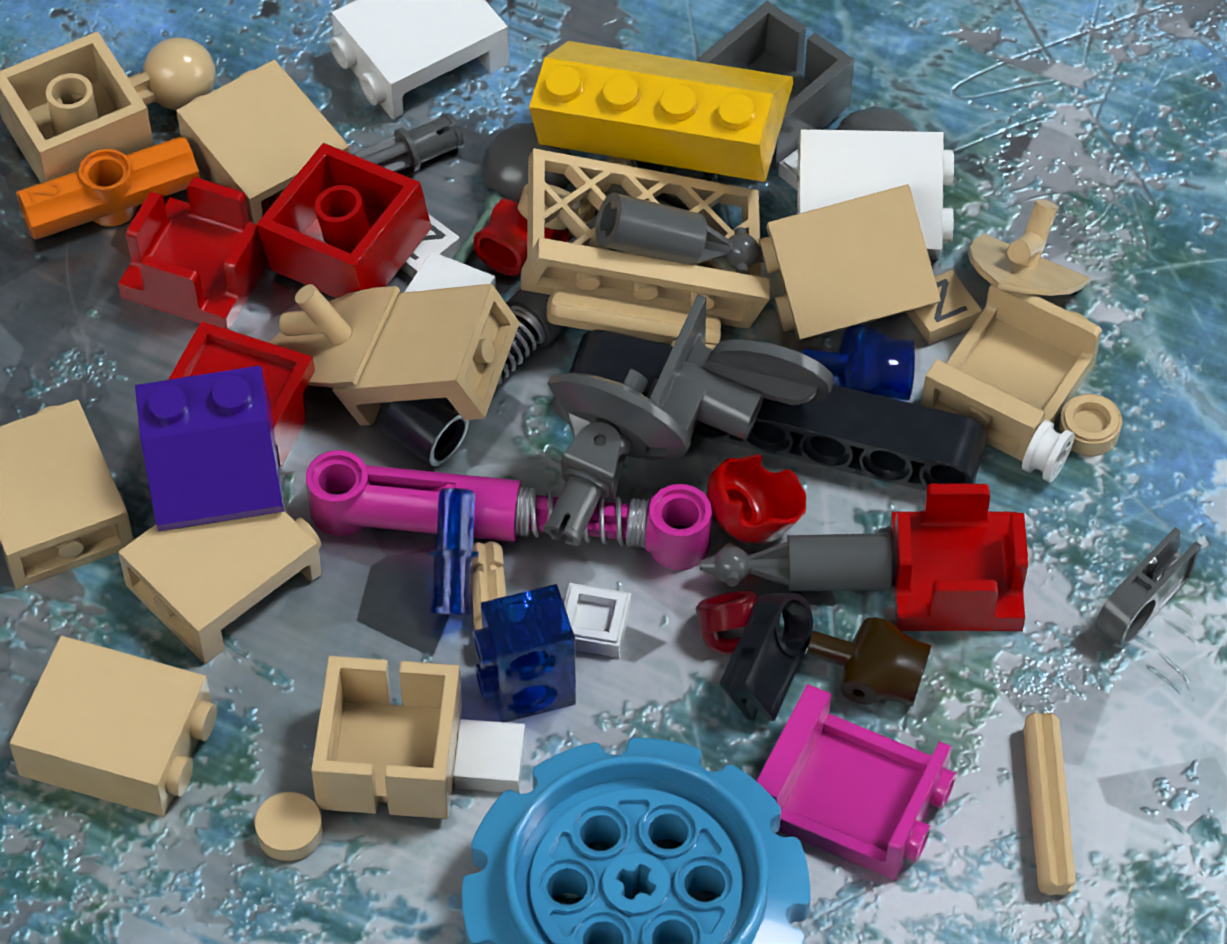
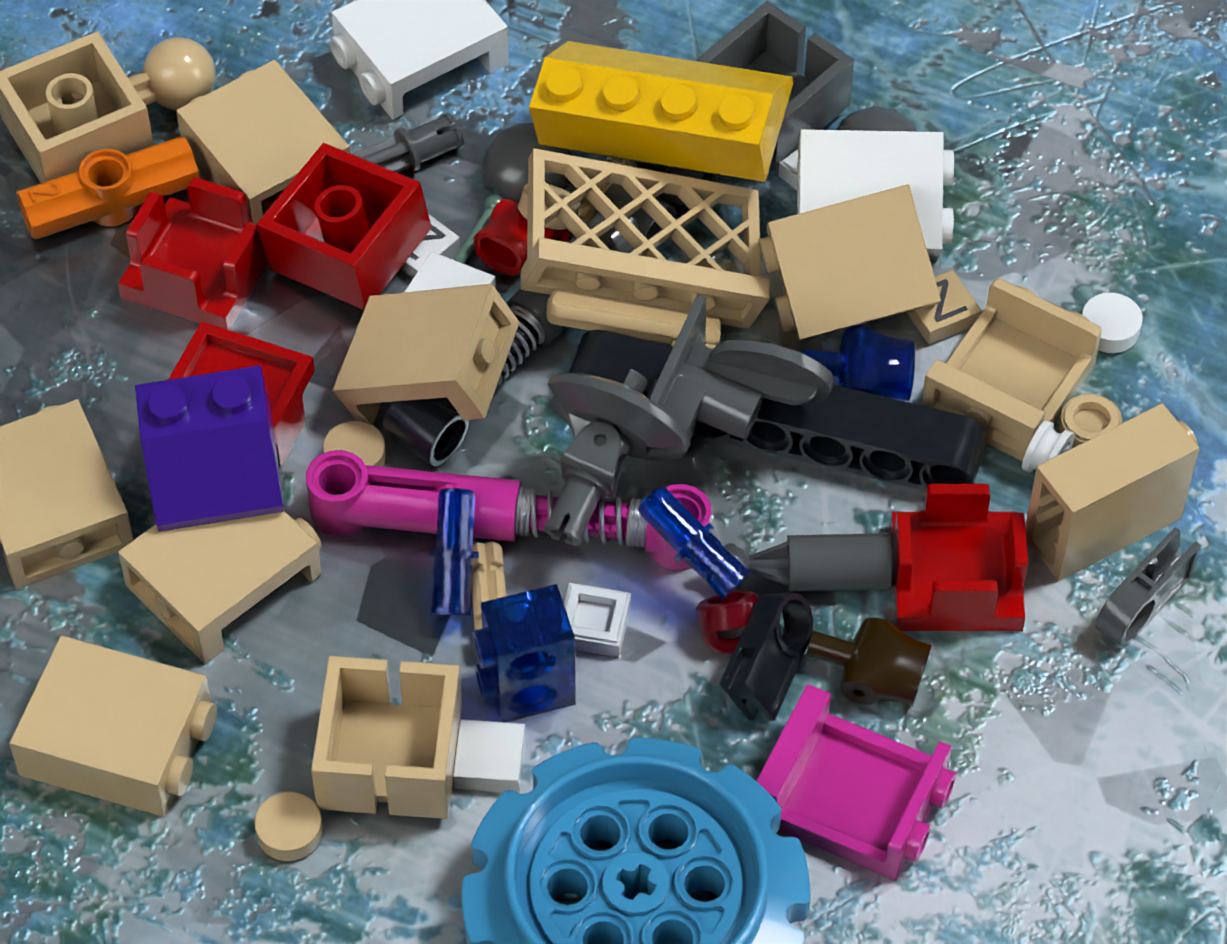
(336, 331): tan shield -> none
(359, 439): none -> tan tile
(670, 234): dark grey wheel -> none
(693, 542): none -> clear blue axle
(754, 502): red hair -> none
(1020, 265): tan shield -> none
(1049, 804): tan axle -> none
(1111, 491): none -> tan brick
(1118, 318): none -> white tile

